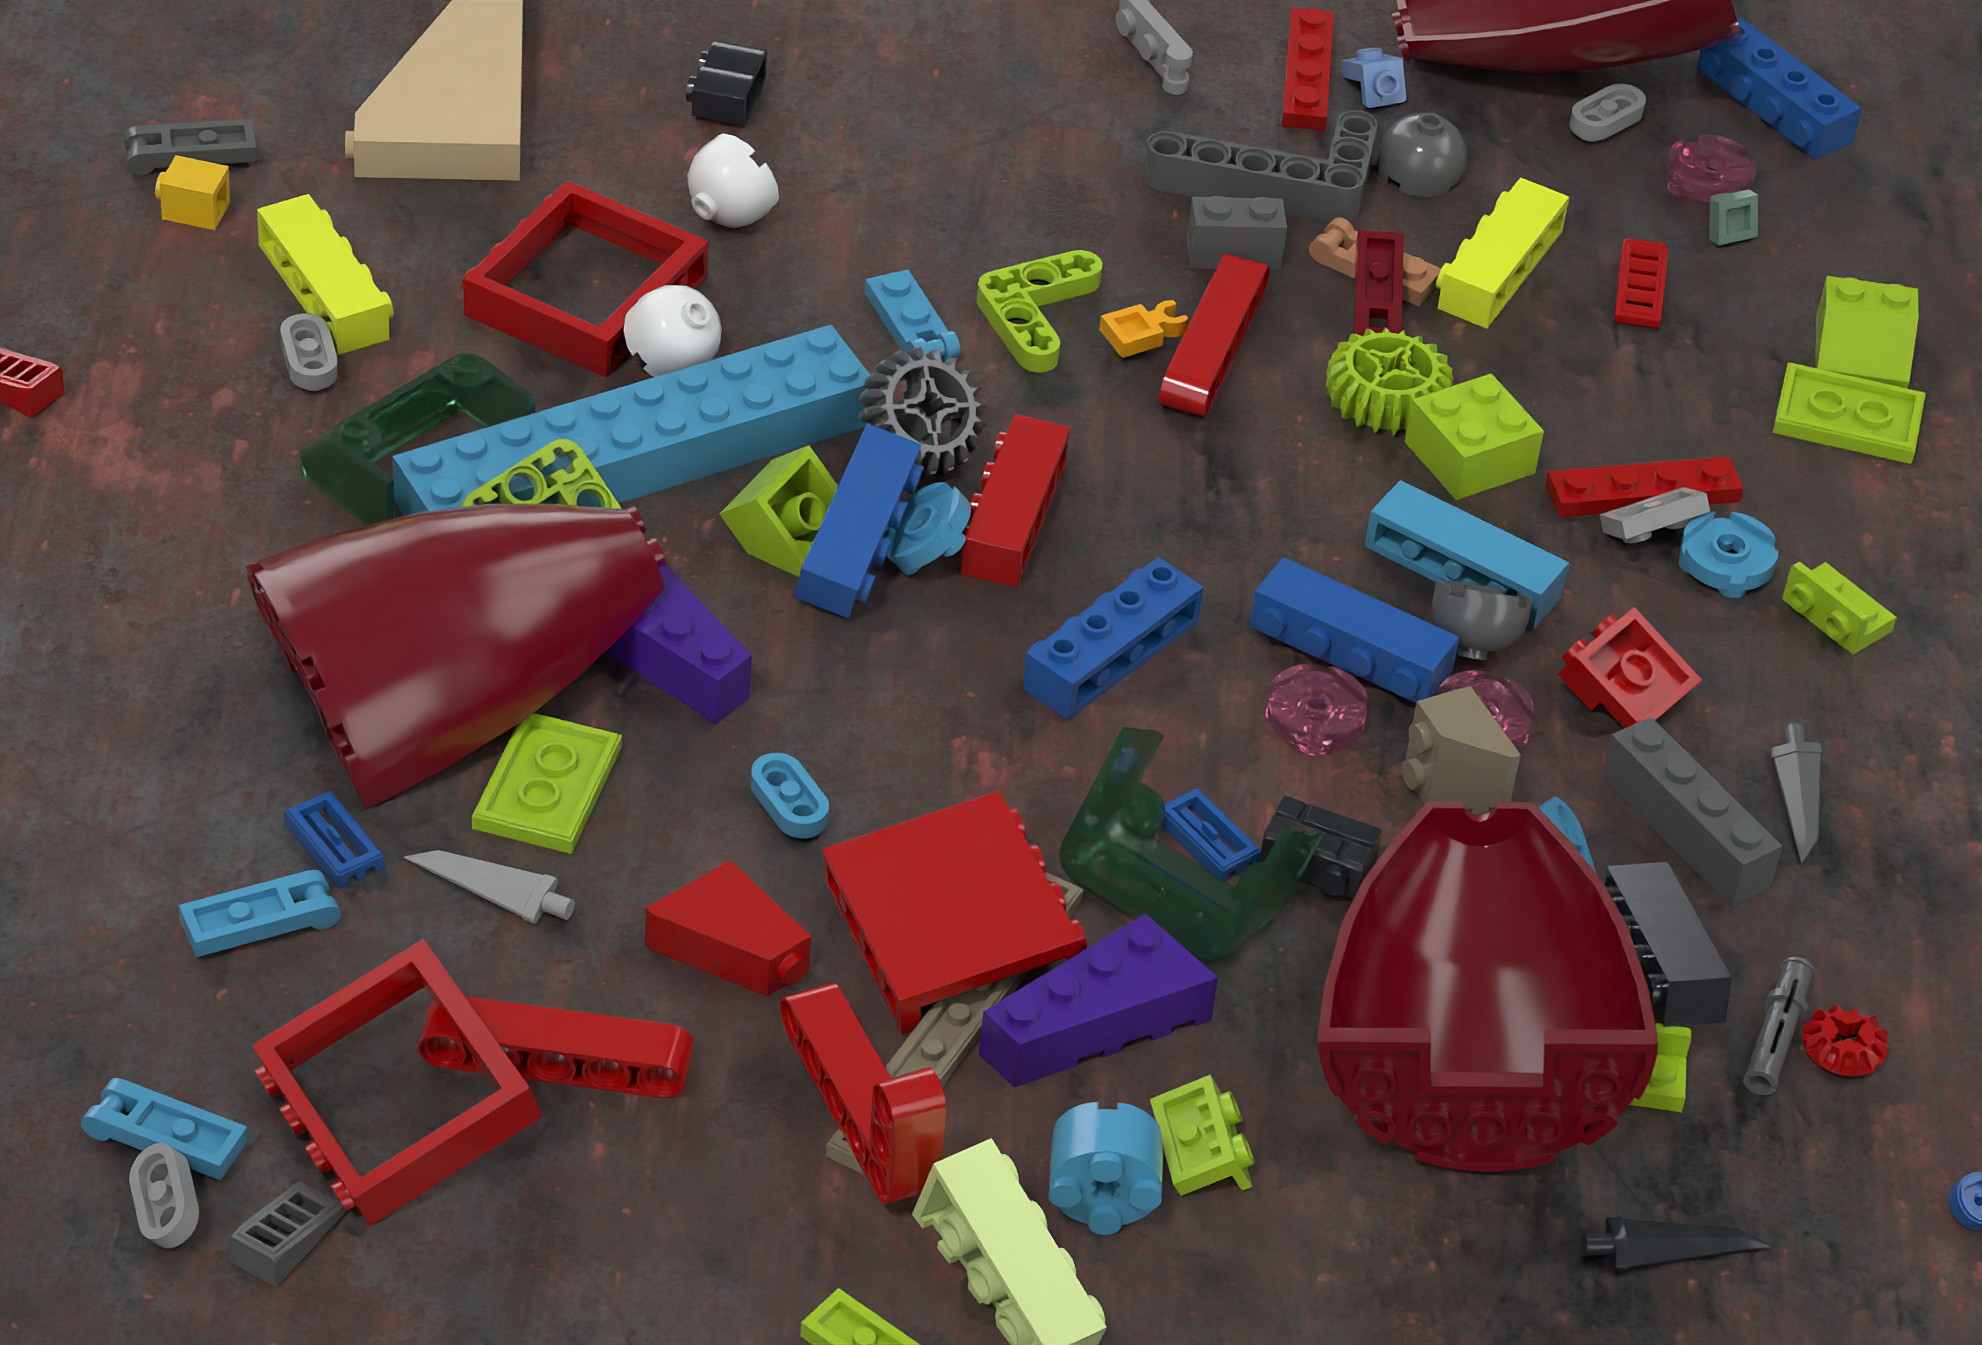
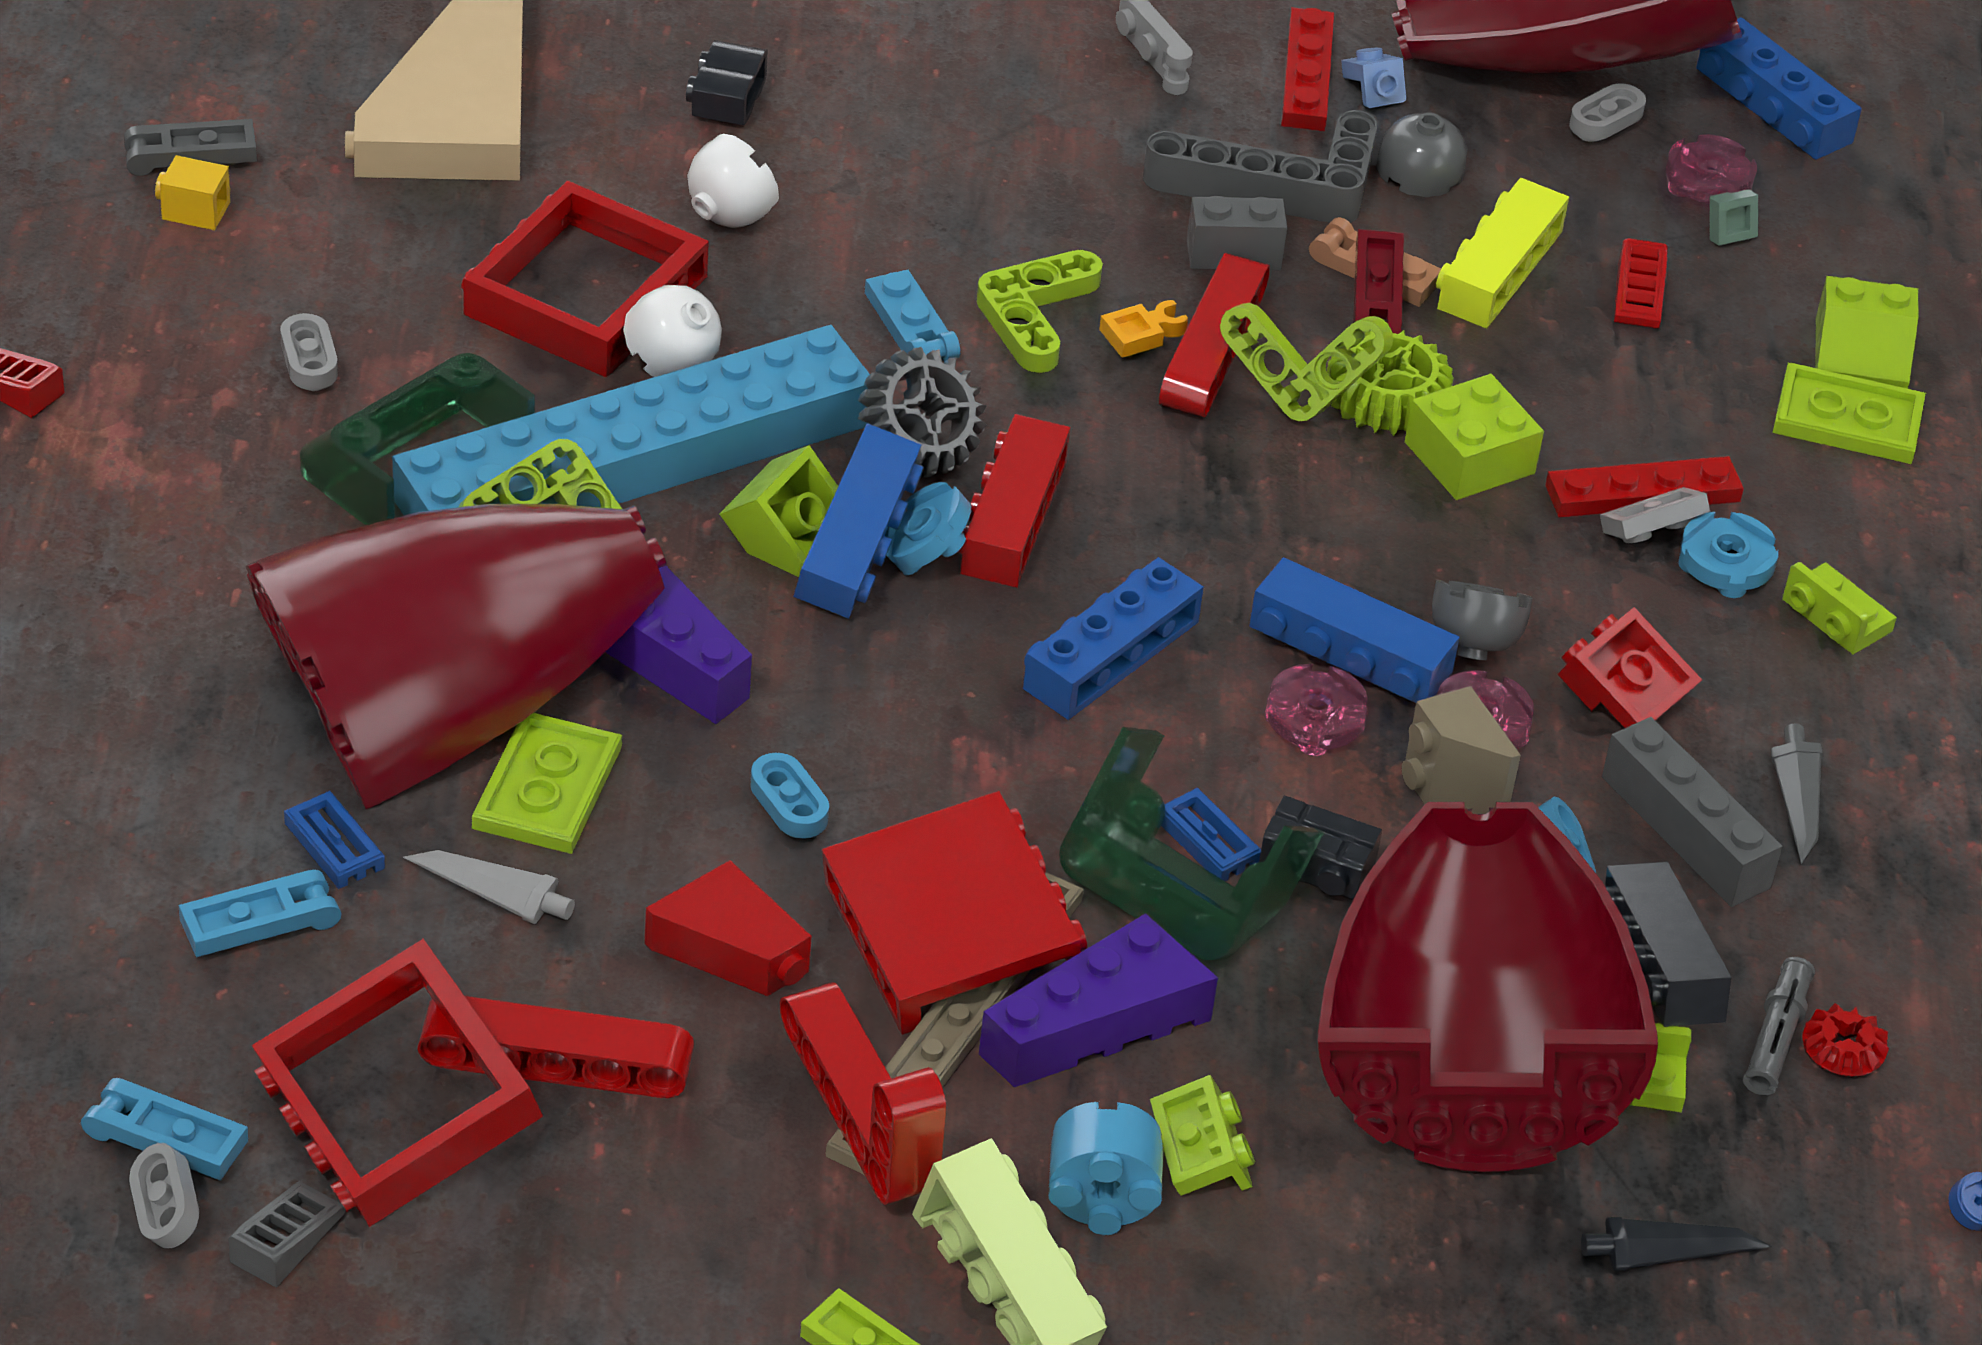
(324, 273): neon yellow brick -> none
(1311, 375): none -> lime beam
(1462, 548): dark azure brick -> none

